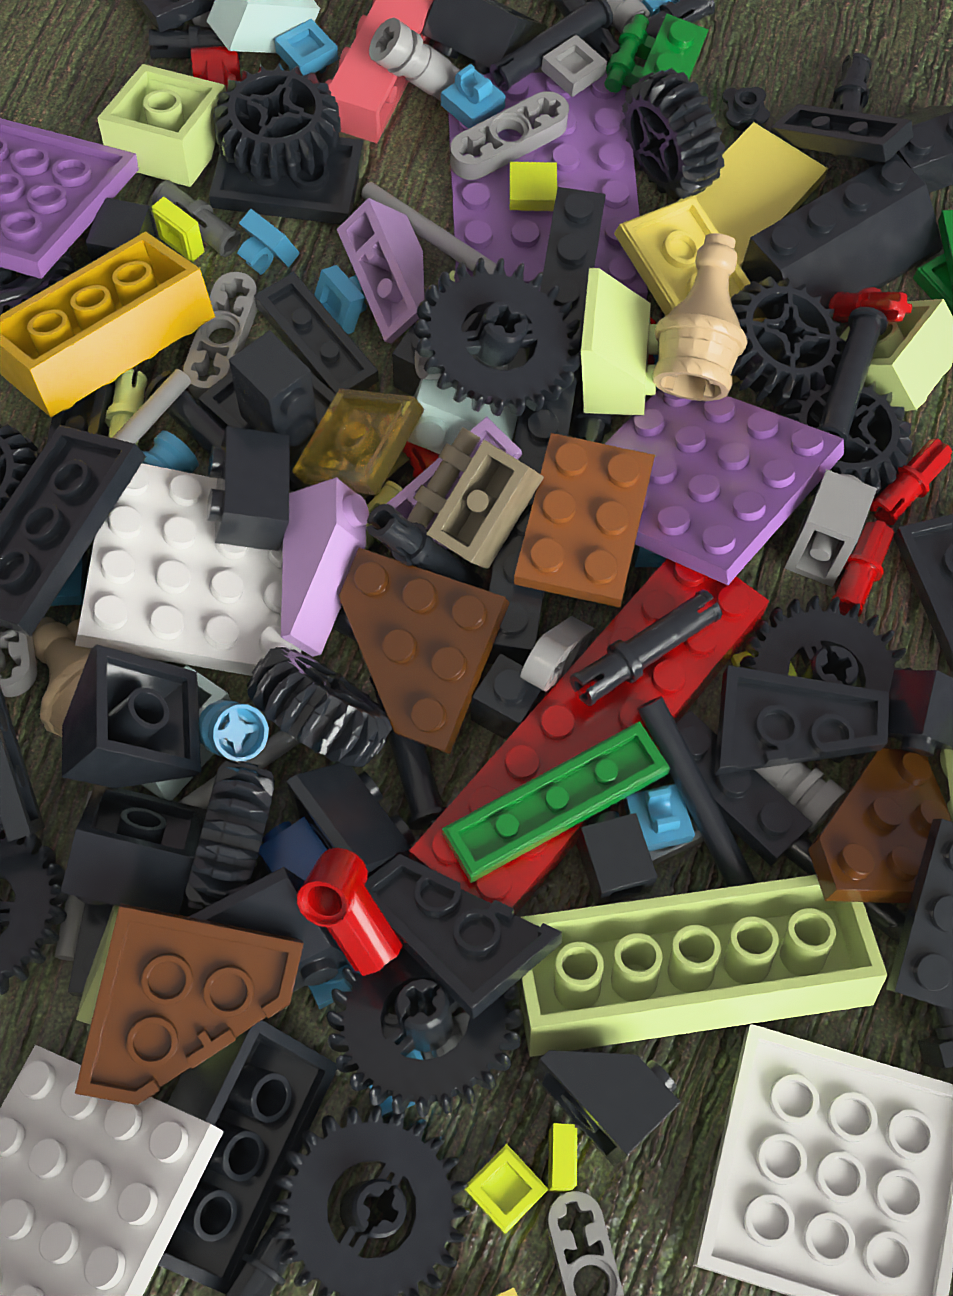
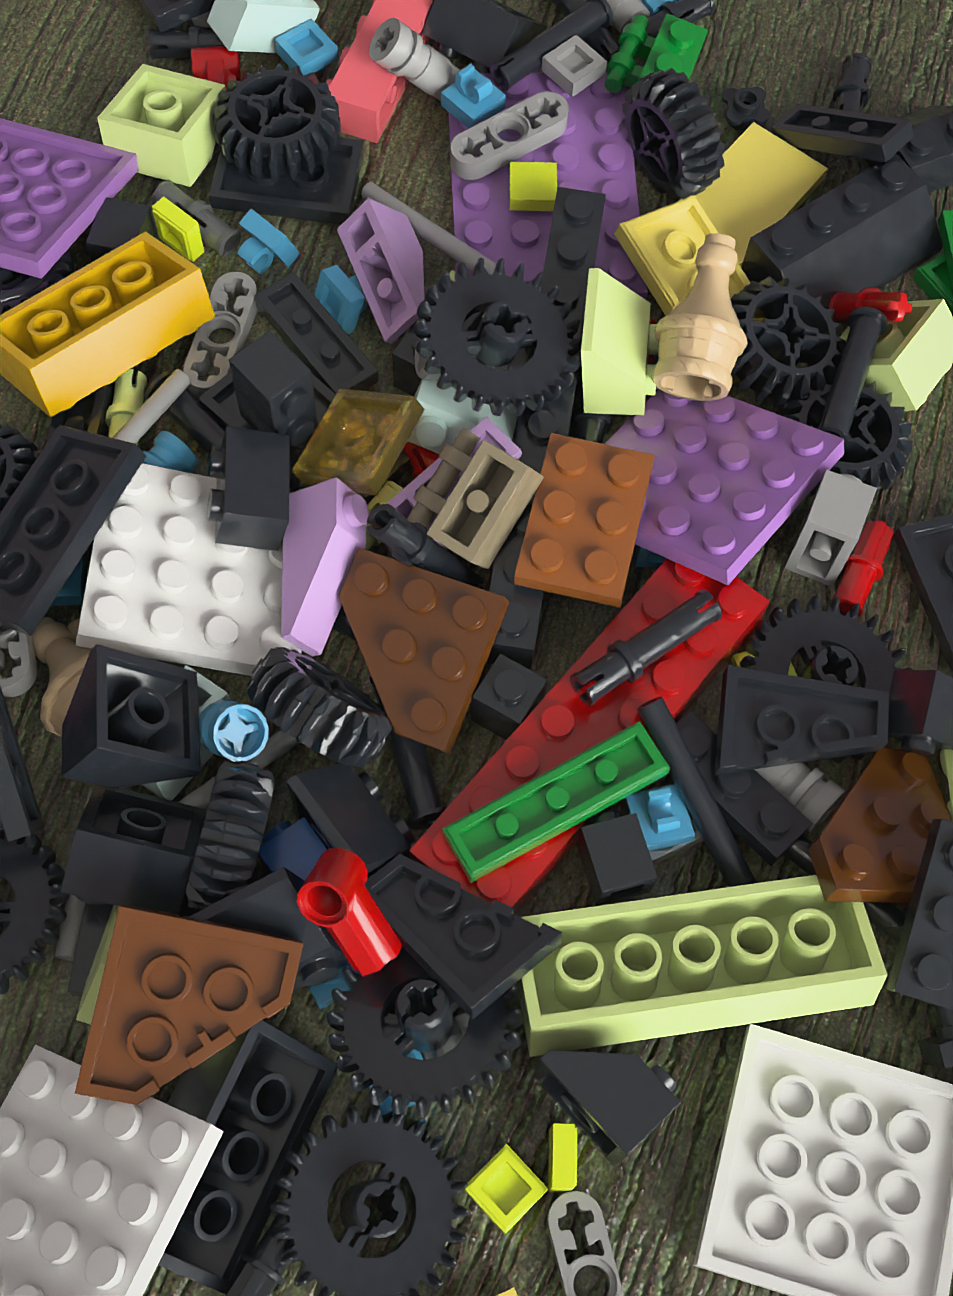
(556, 652): light grey beam -> none
(911, 481): red axle -> none

